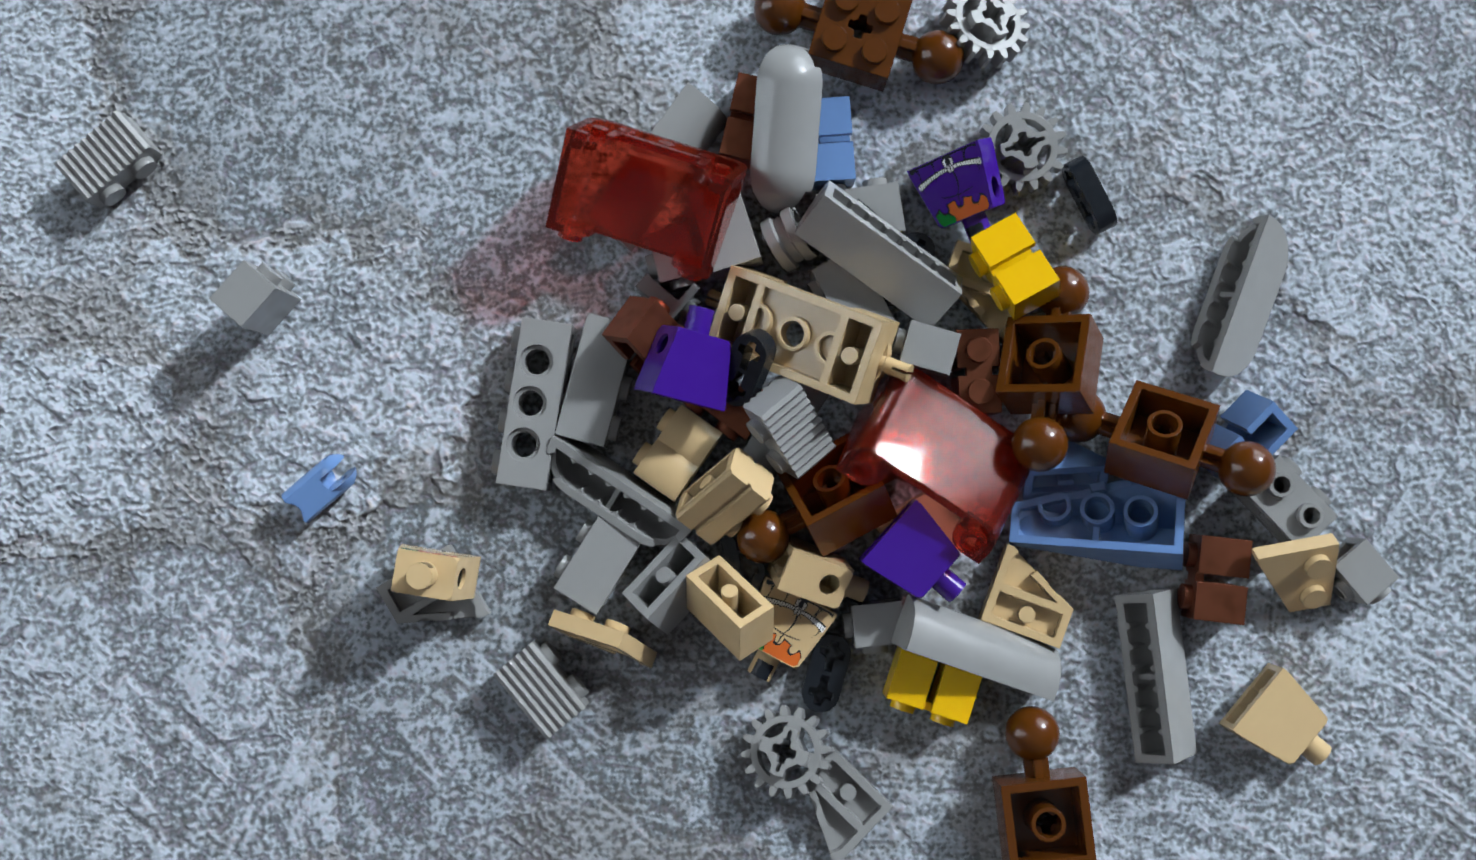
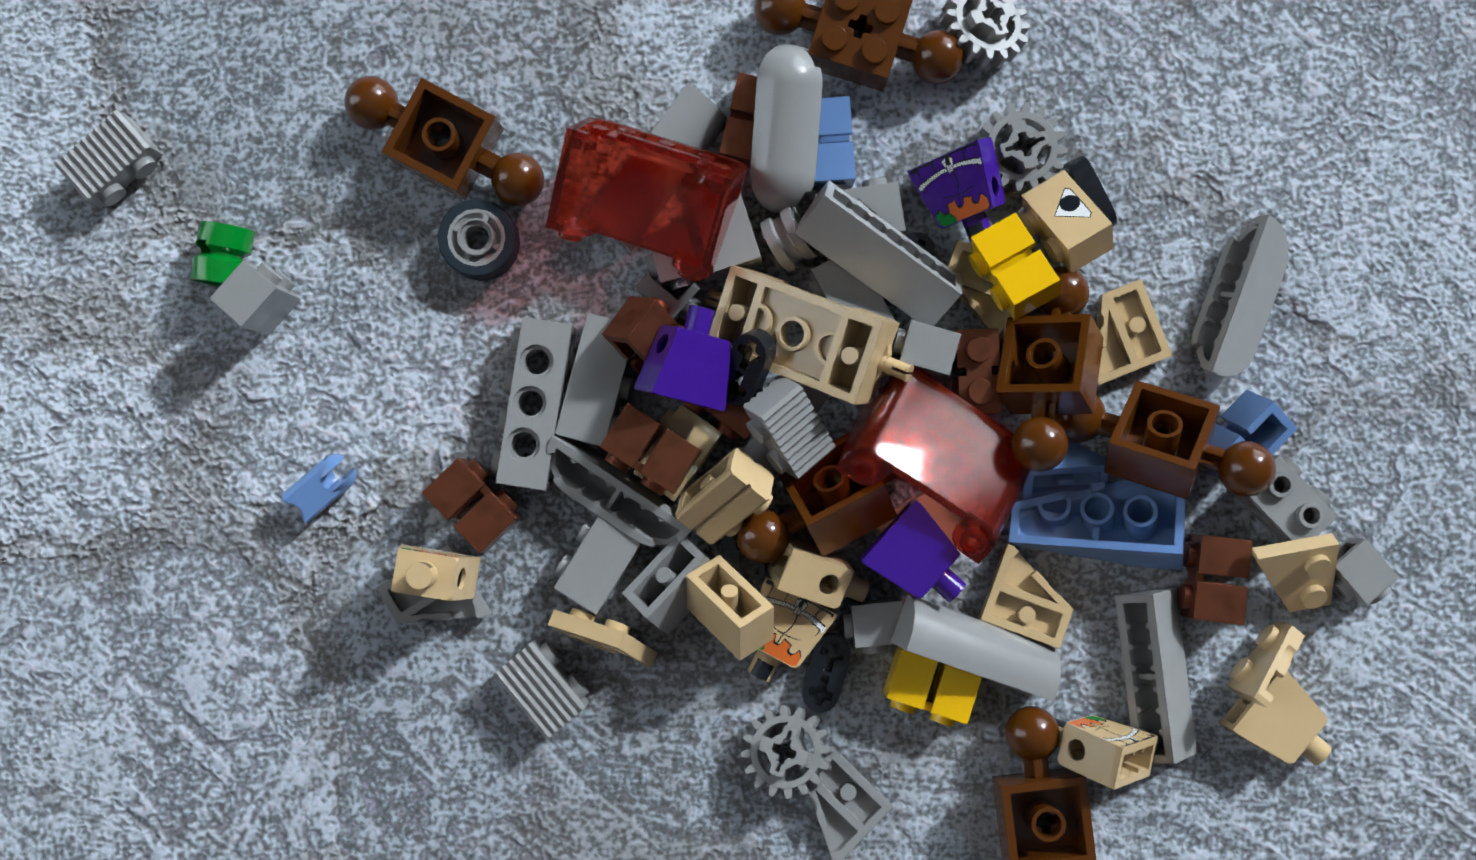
(221, 251): none -> green wheel
(437, 114): none -> reddish brown brick
(458, 488): none -> copper piece
(462, 223): none -> wheel
(632, 438): none -> copper piece
(1067, 222): none -> tan brick
(1106, 750): none -> tan torso
(1129, 332): none -> tan wing
(1271, 657): none -> tan wing

